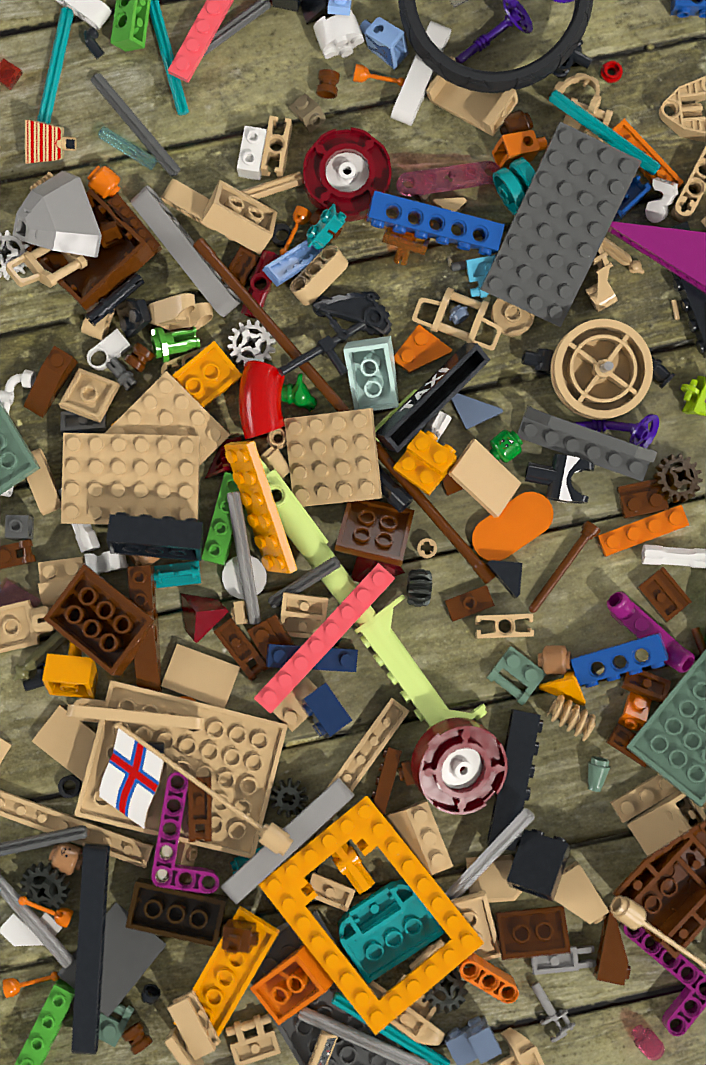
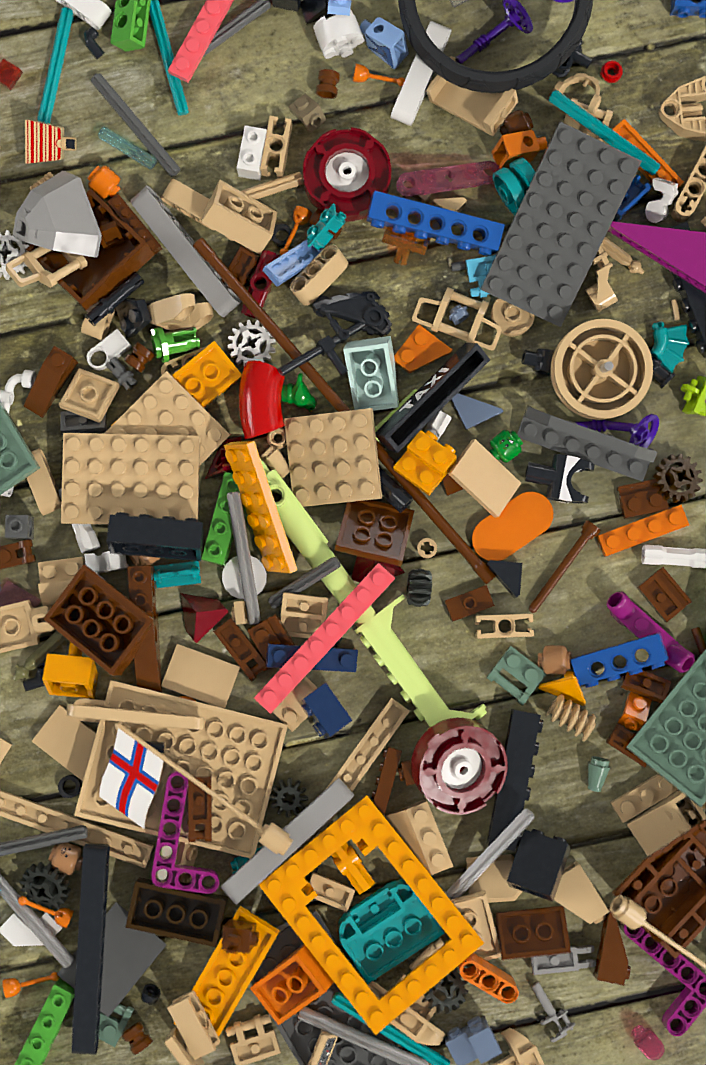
(669, 344): none -> teal arm

